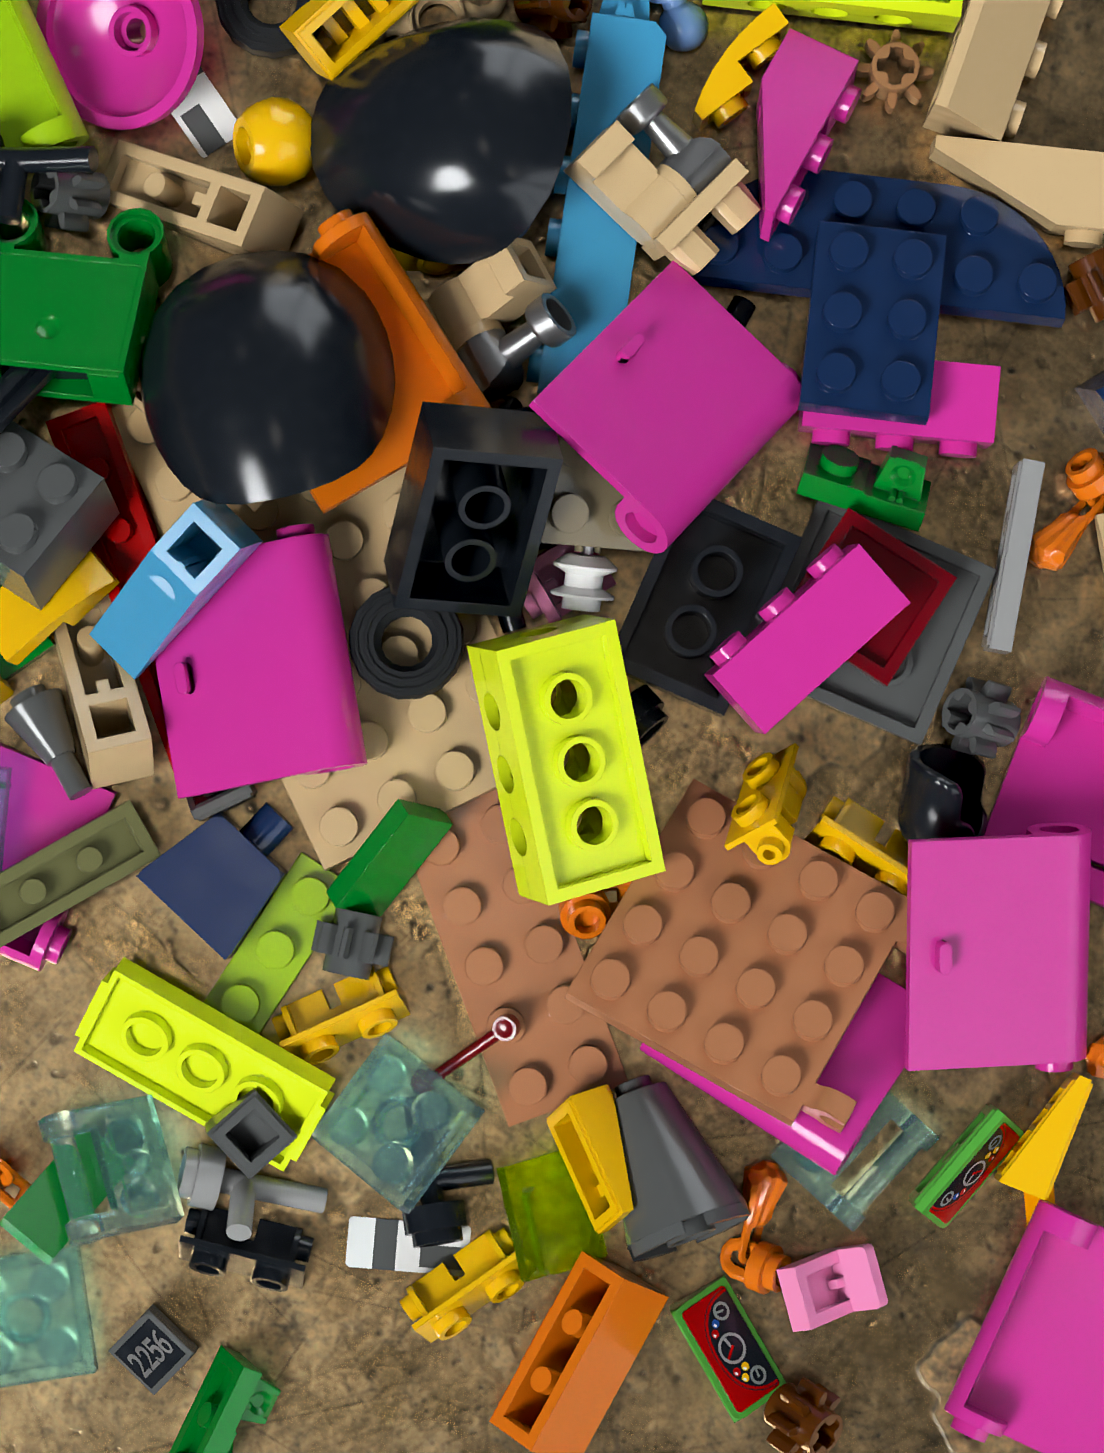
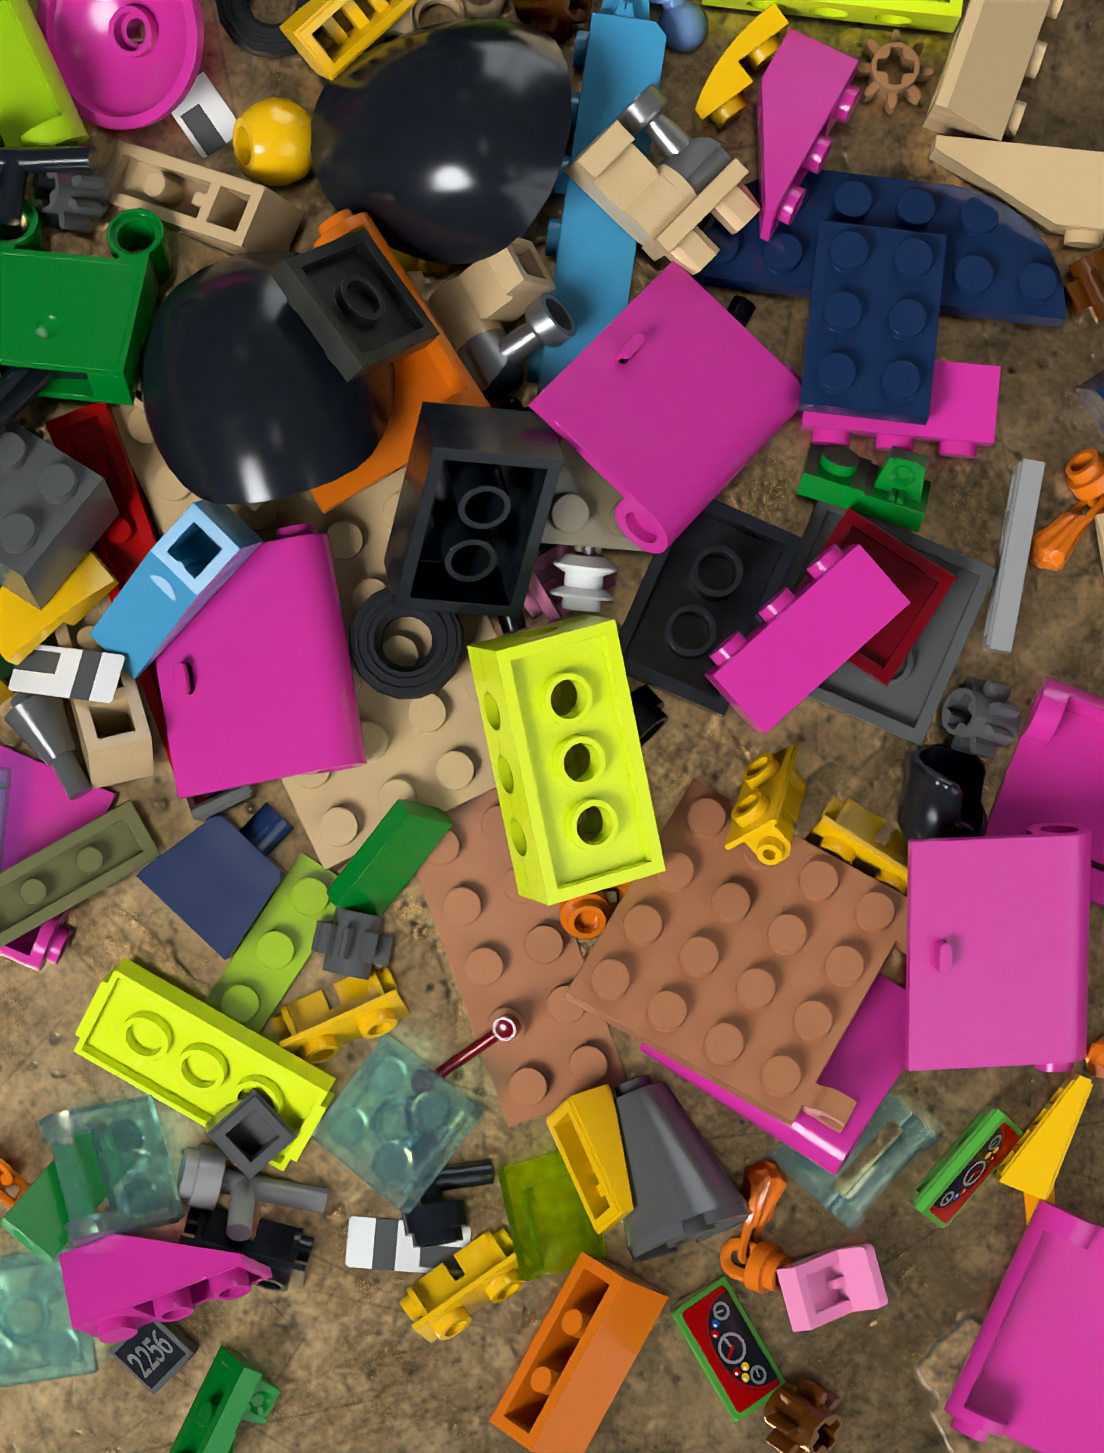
(68, 673): none -> white sticker
(137, 1280): none -> dark pink slope
(355, 304): none -> pearl dark grey plate

